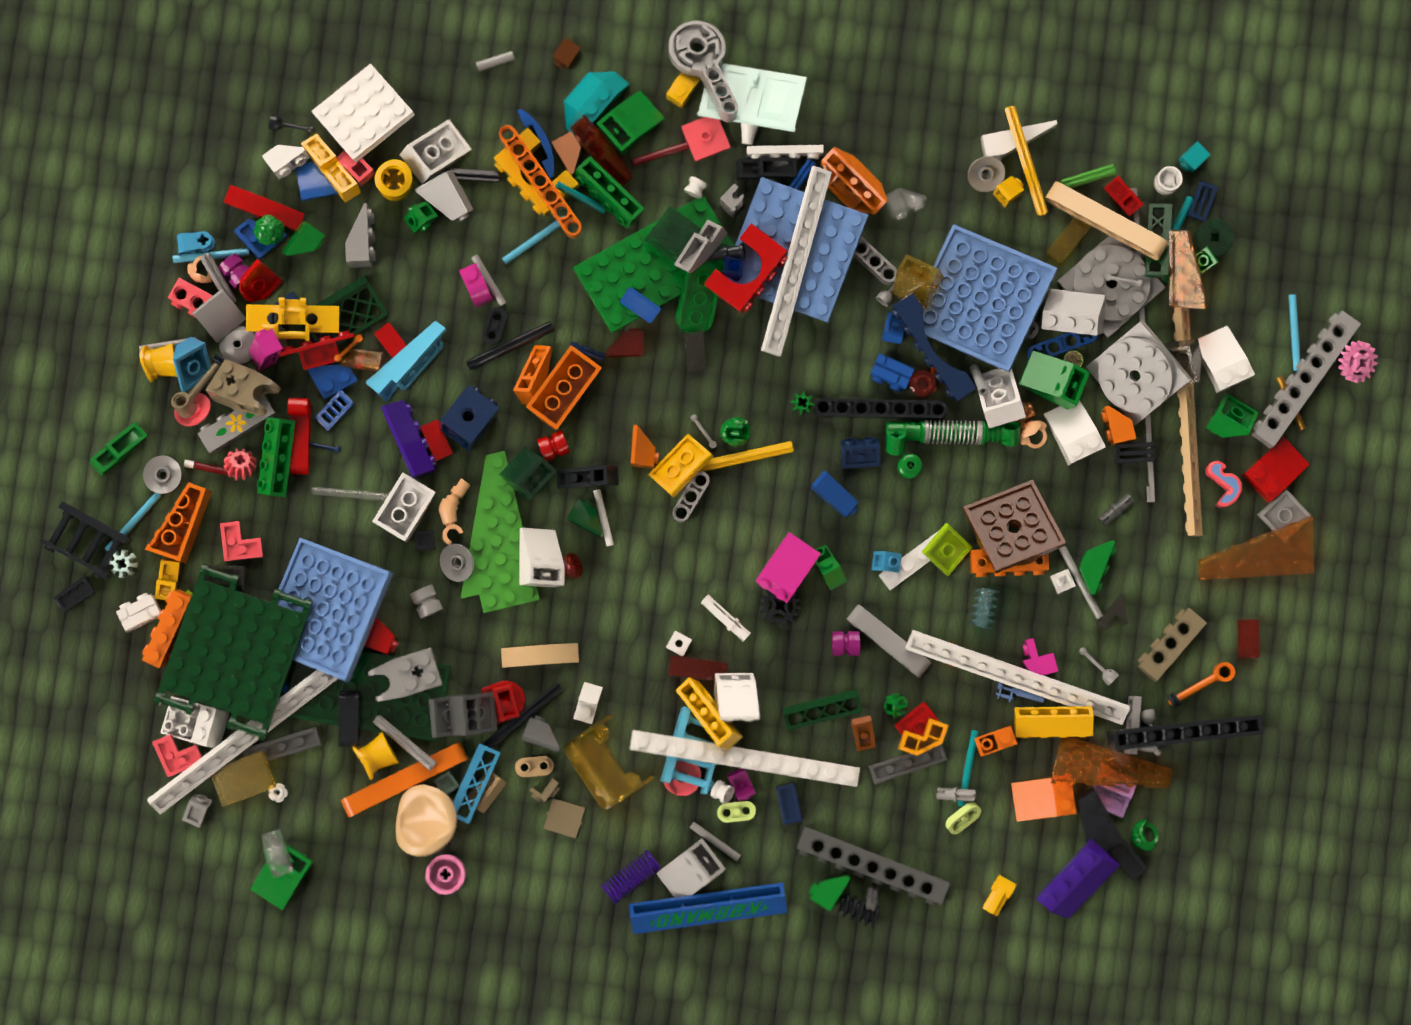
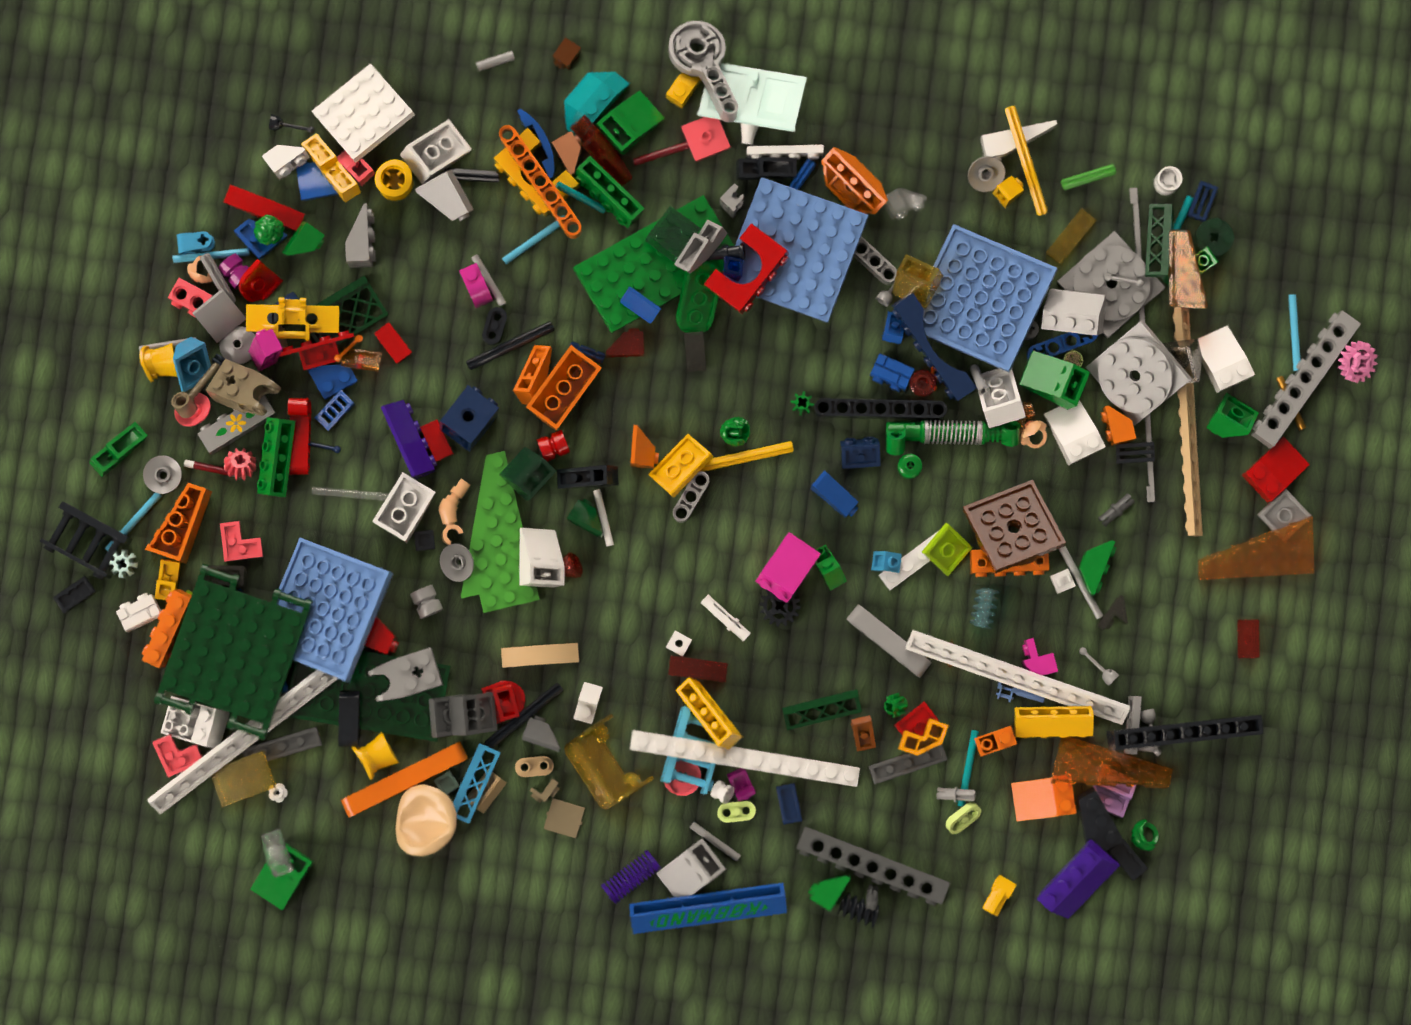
(196, 809): light grey bracket -> none
(404, 742): light grey axle -> none
(408, 363): medium azure wedge -> none
(420, 217): green brick -> none
(453, 882): bright pink brick -> none
(695, 187): white wheel -> none
(712, 444): light grey hinge -> none
(736, 696): white slope -> none
(796, 261): white plate -> none
(845, 643): magenta wheel -> none
(1106, 220): tan beam -> none
(1123, 196): red slope -> none
(1174, 700): orange piece -> none
(1193, 157): teal brick -> none
(1194, 625): dark tan brick -> none
(1227, 481): coral animal -> none

